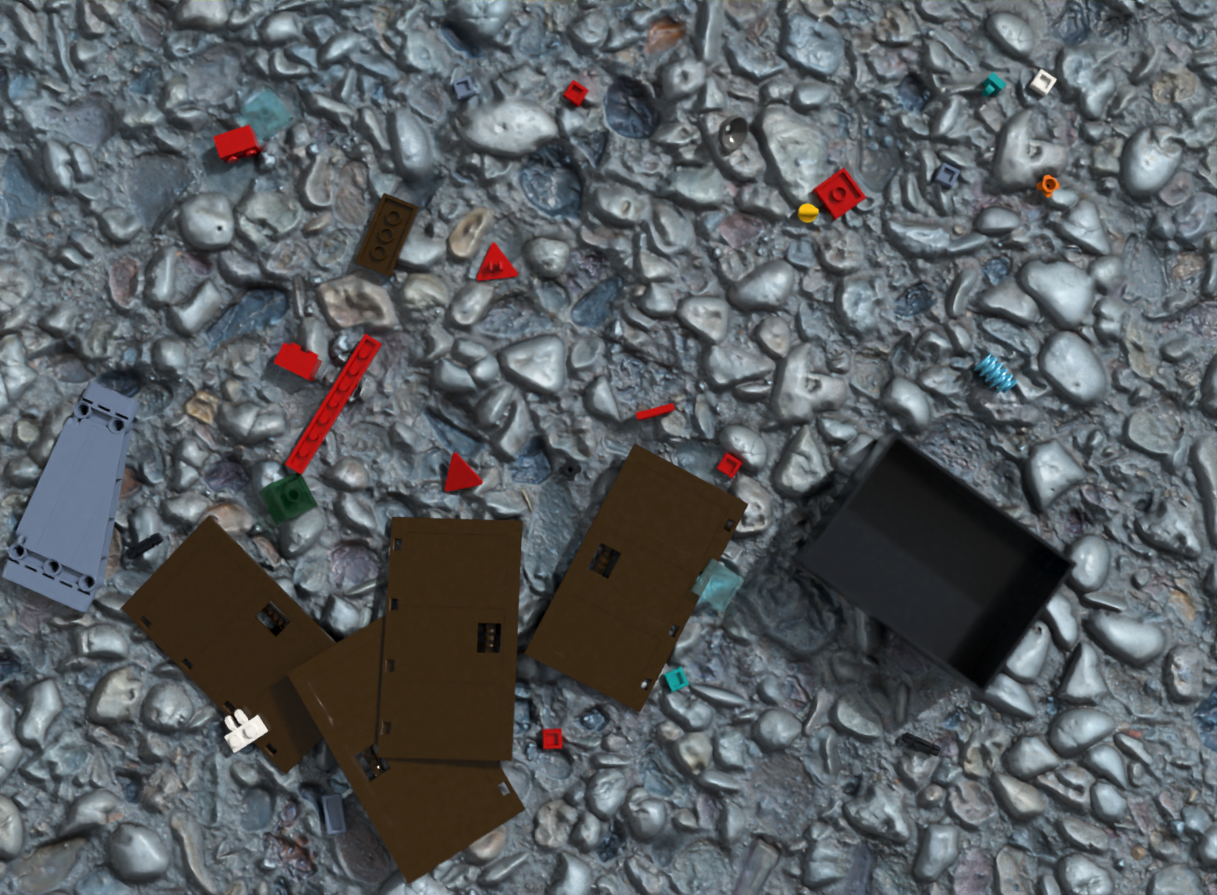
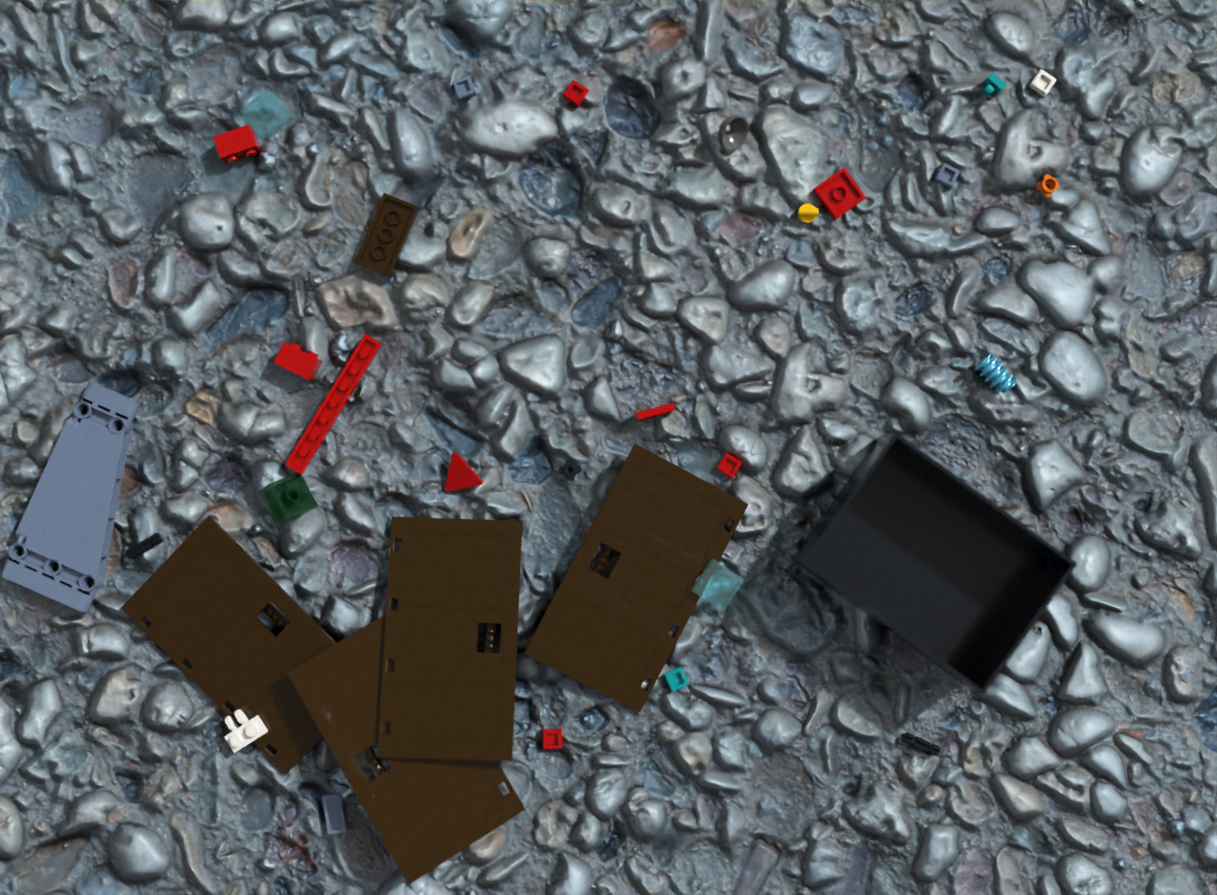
(496, 265): red piece -> none

